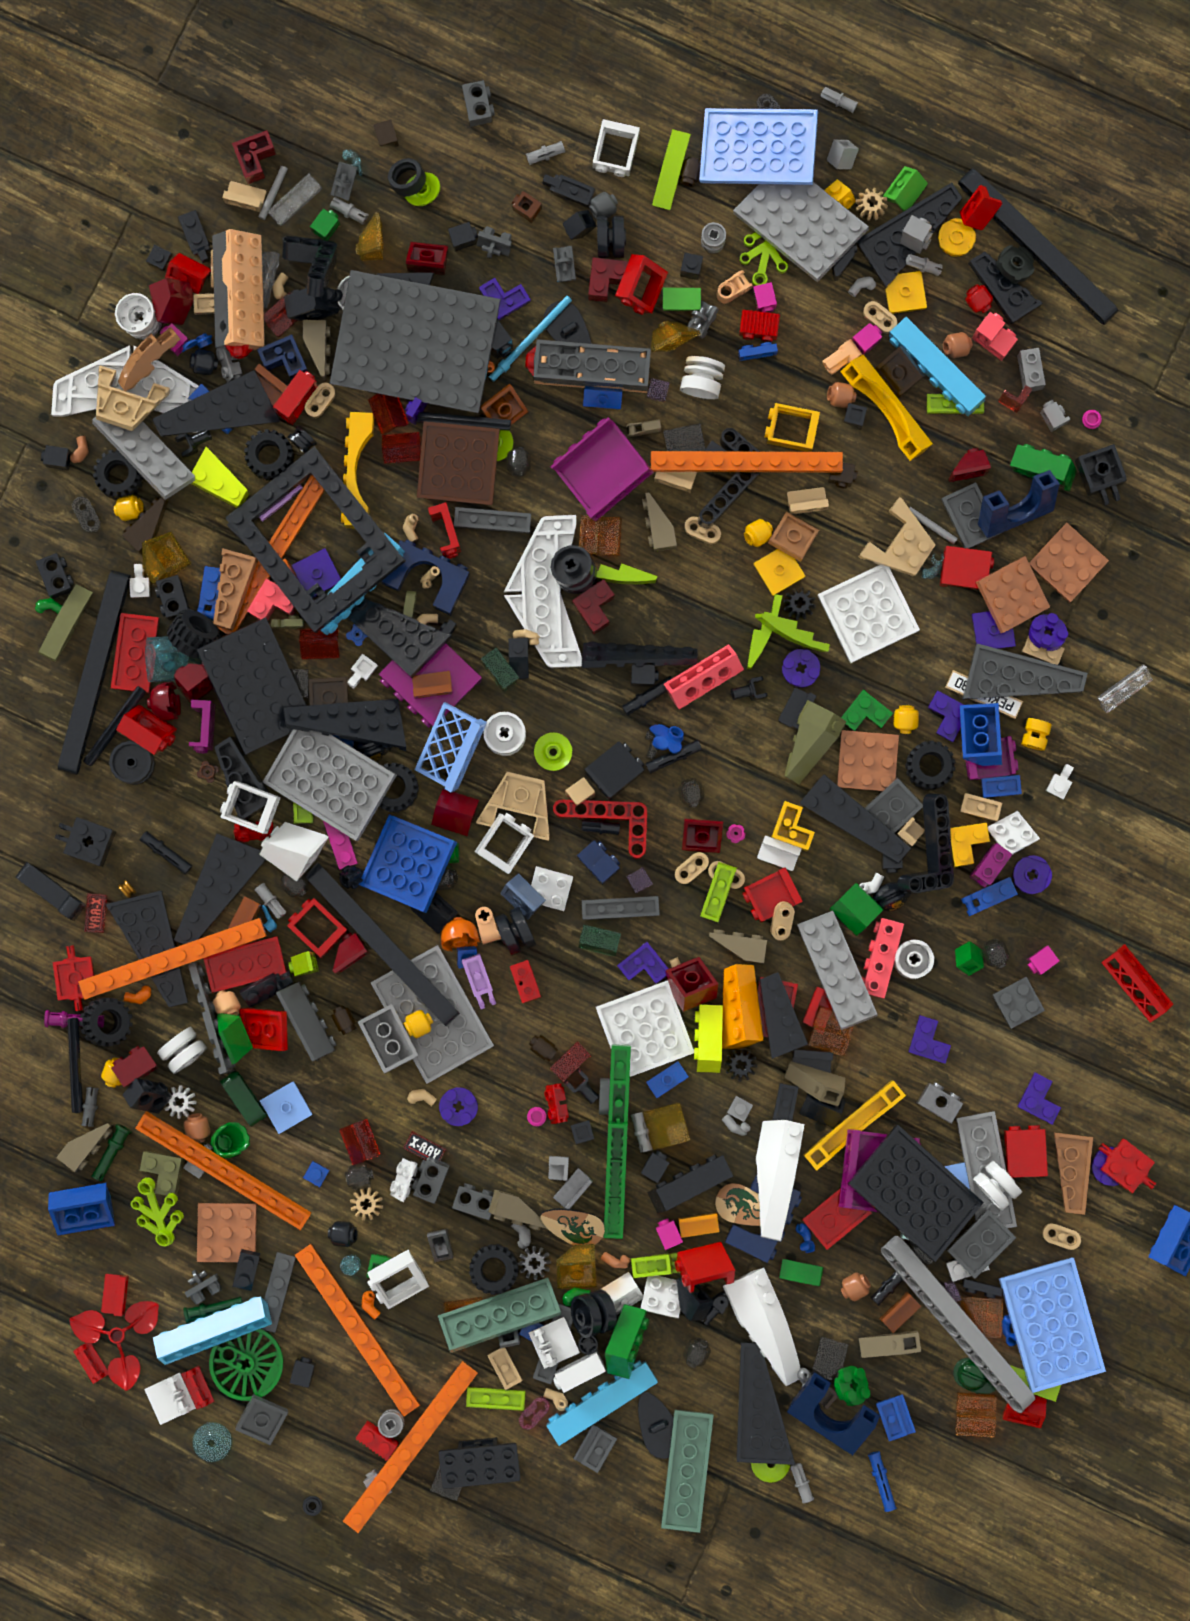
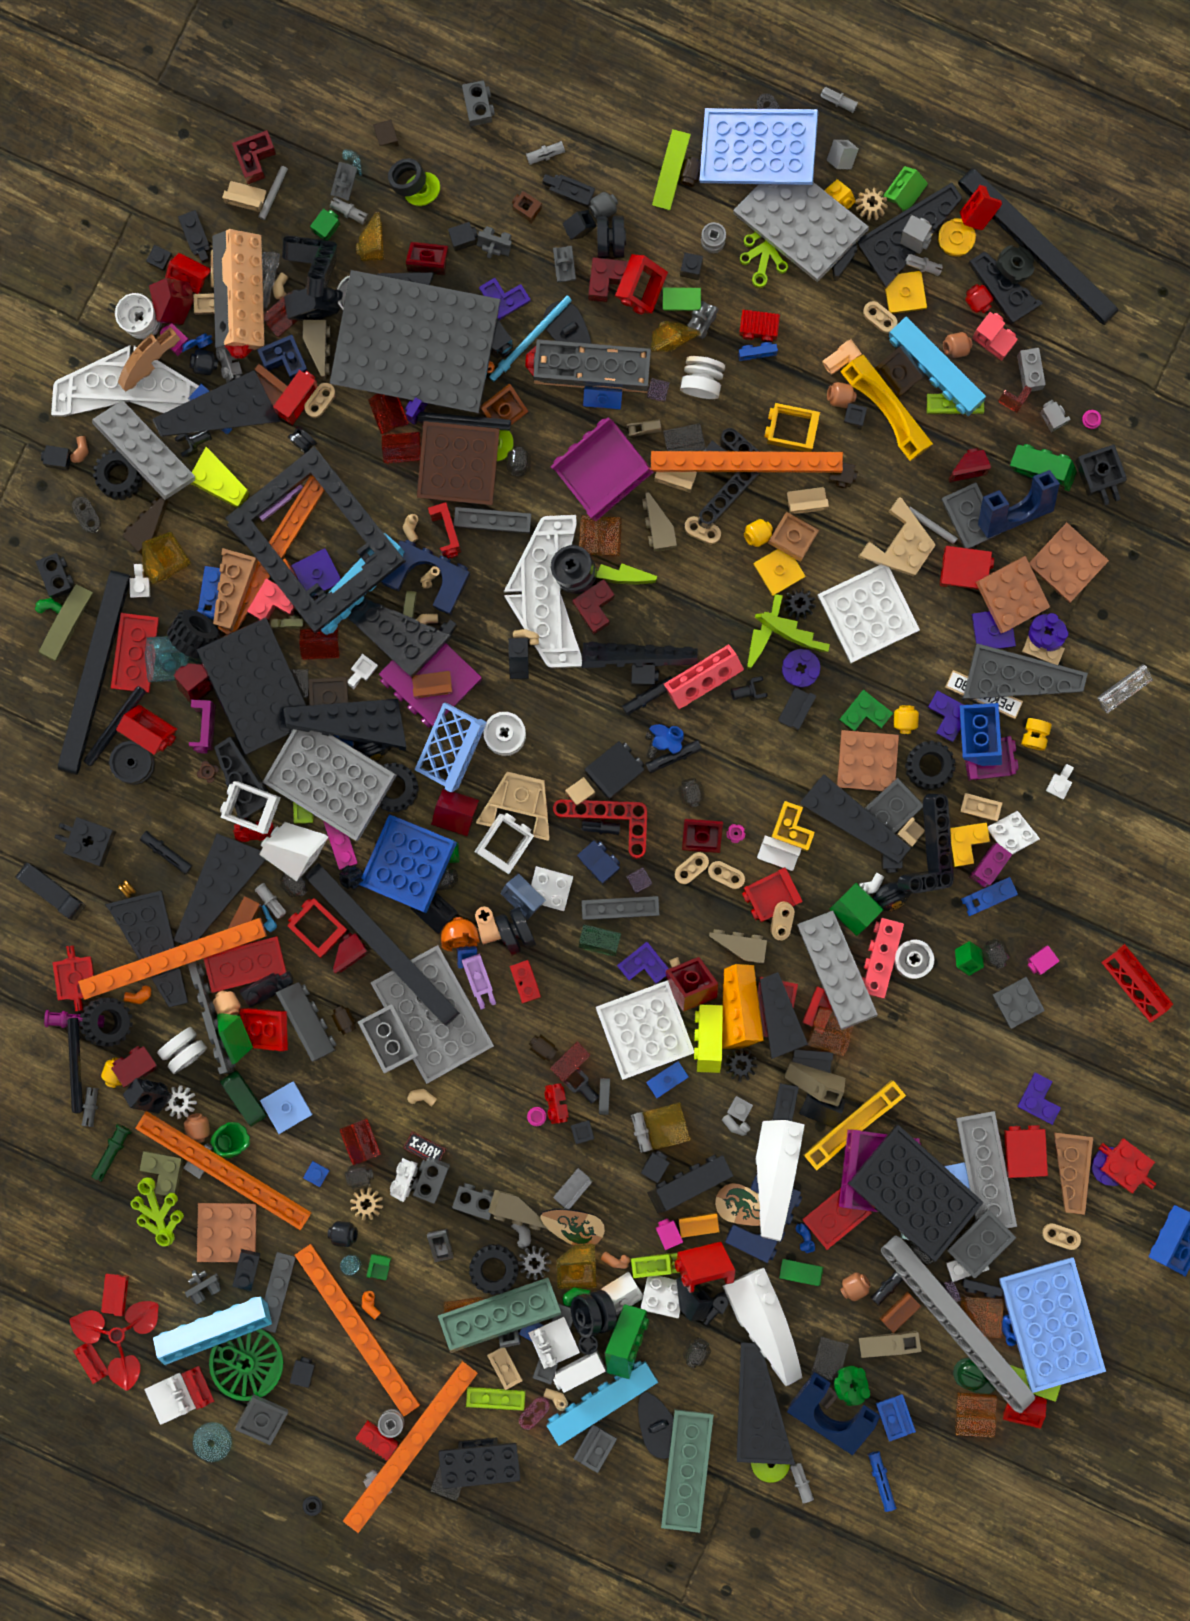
(78, 1150): dark tan slope -> none
(81, 1209): blue slope -> none
(95, 913): clear red tile -> none
(122, 407): tan wing -> none
(128, 507): yellow head -> none
(164, 701): dark red cylinder -> none
(176, 596): black brick -> none
(203, 1310): dark green pin -> none
(265, 439): black tyre -> none
(294, 200): clear plate -> none
(303, 964): lime slope -> none
(352, 636): blue plate -> none
(360, 432): yellow arch -> none
(402, 1291): white window -> none
(418, 1024): yellow head -> none
(463, 1116): dark purple plate -> none
(499, 669): clear green hinge -> none
(557, 742): lime dish -> none
(558, 1168): light grey panel -> none
(617, 1141): green slope -> none
(621, 130): white window -> none
(718, 892): lime tile -> none
(736, 285): light nougat piece -> none
(764, 297): dark pink brick -> none
(803, 1375): light grey arm -> none
(815, 735): olive wedge -> none
(865, 282): light grey arm -> none
(867, 338): dark pink brick -> none
(923, 1043): dark purple plate -> none
(928, 1101): flat silver brick -> none
(934, 571): clear light blue arm -> none
(997, 1185): white wheel -> none
(1001, 786): blue plate -> none
(1042, 870): dark purple plate -> none

